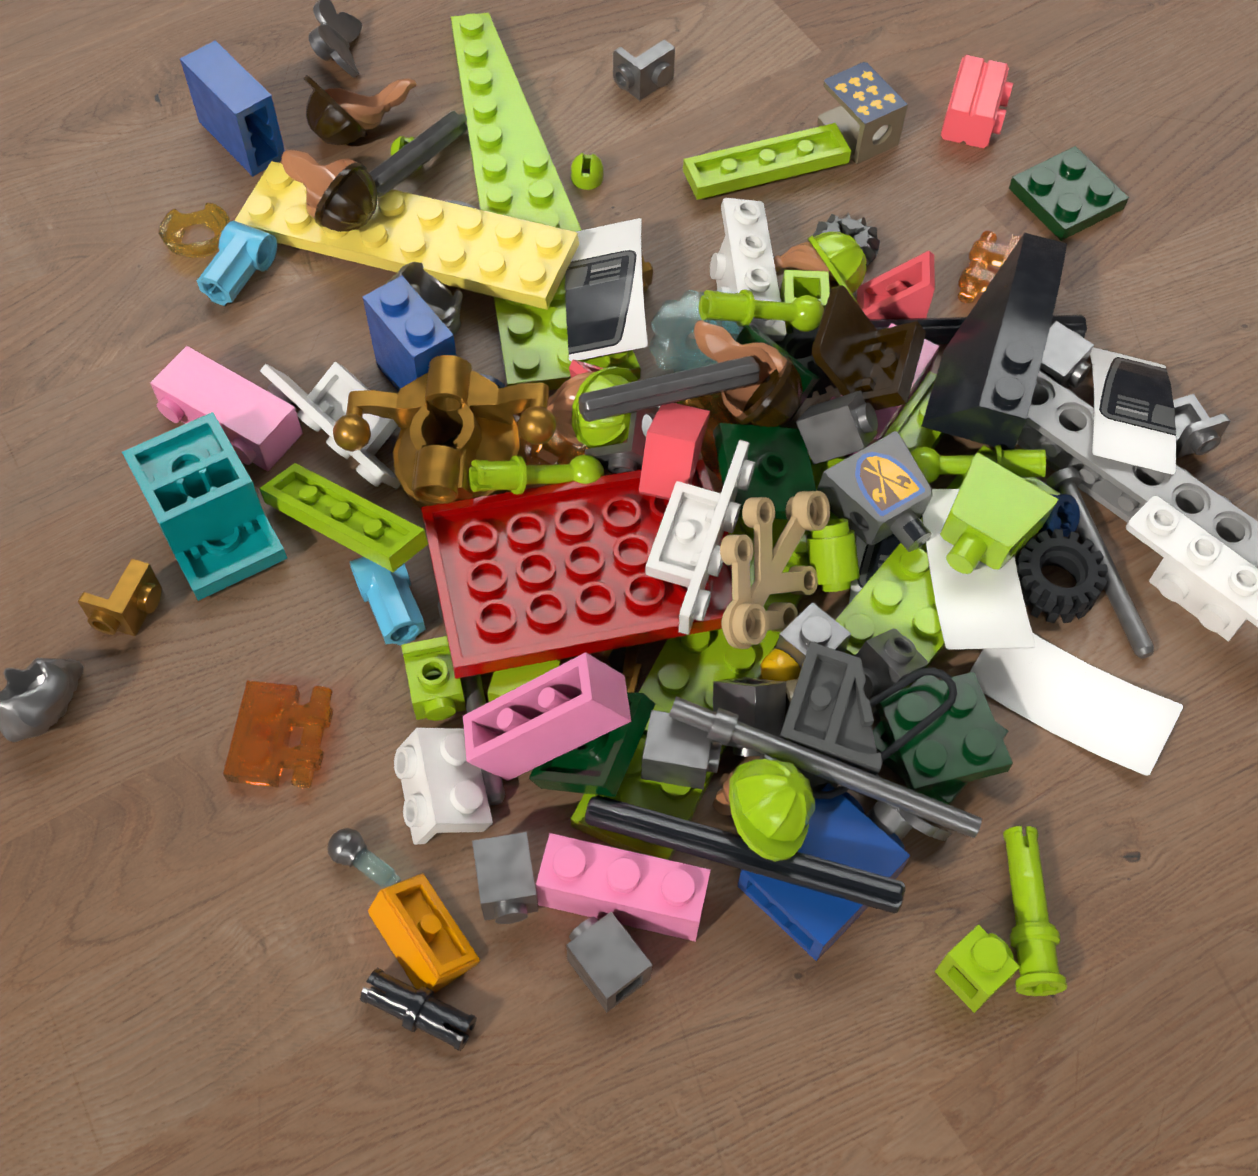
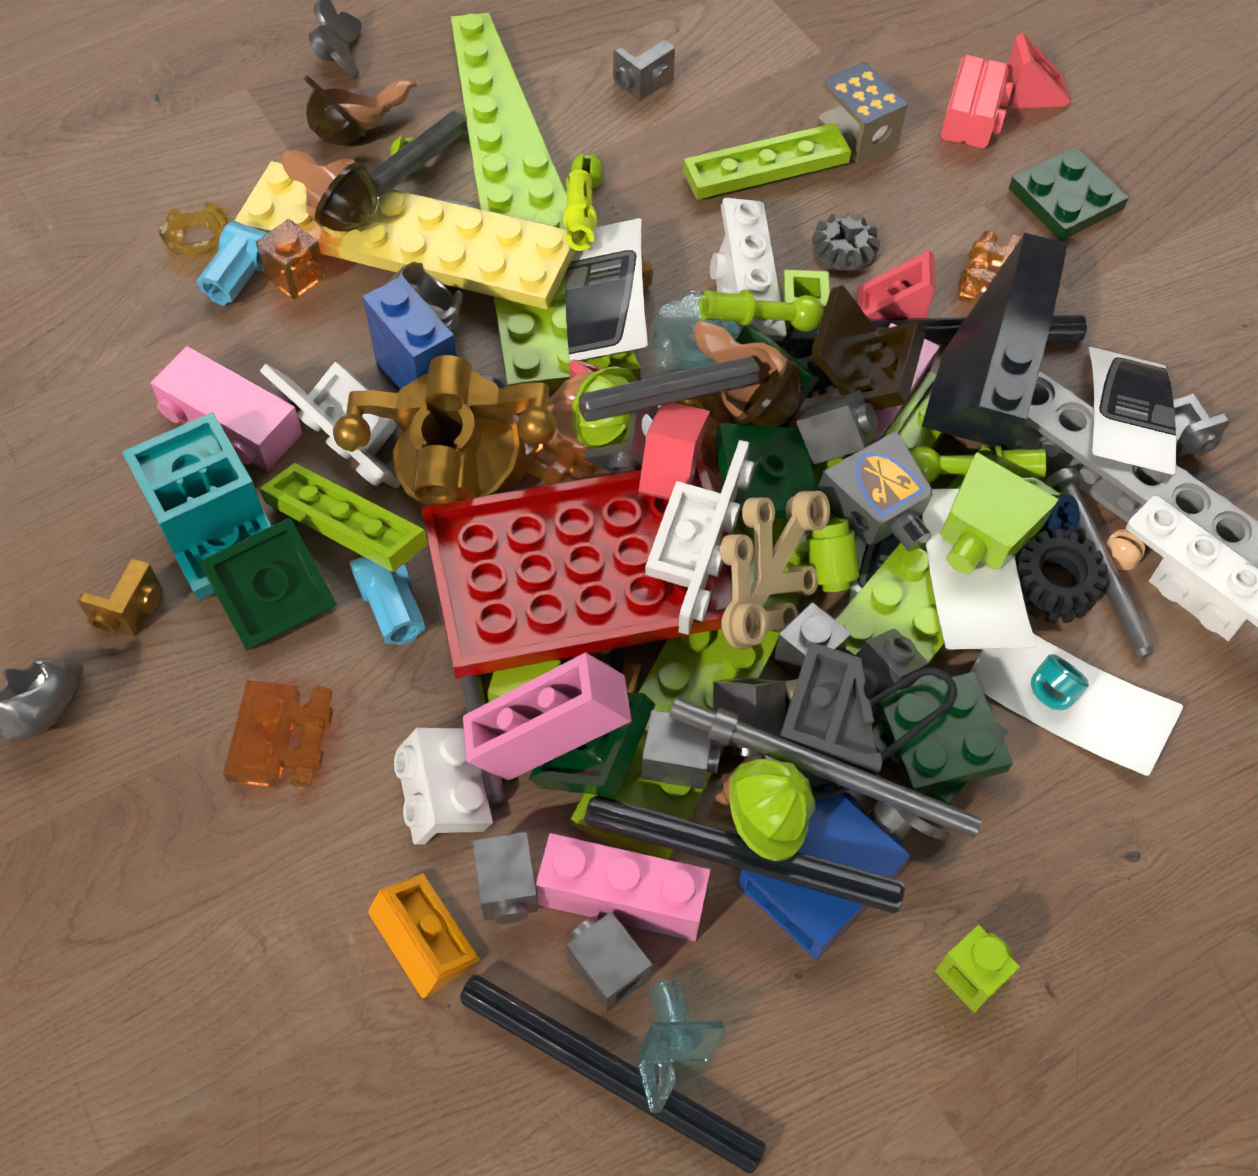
(233, 107): blue brick -> none
(268, 583): none -> dark green plate
(291, 258): none -> clear orange brick
(349, 849): piece -> none
(418, 1009): black pin -> none
(432, 679): lime brick -> none
(515, 474): lime pin -> none
(579, 214): none -> neon yellow pin
(611, 1072): none -> black axle
(673, 1040): none -> clear light blue bracket
(779, 667): yellow hinge -> none
(831, 253): lime piece -> none
(1033, 934): lime pin -> none
(1034, 78): none -> coral slope
(1062, 677): none -> teal tile
(1066, 356): brick -> none
(1125, 549): none -> light nougat hinge

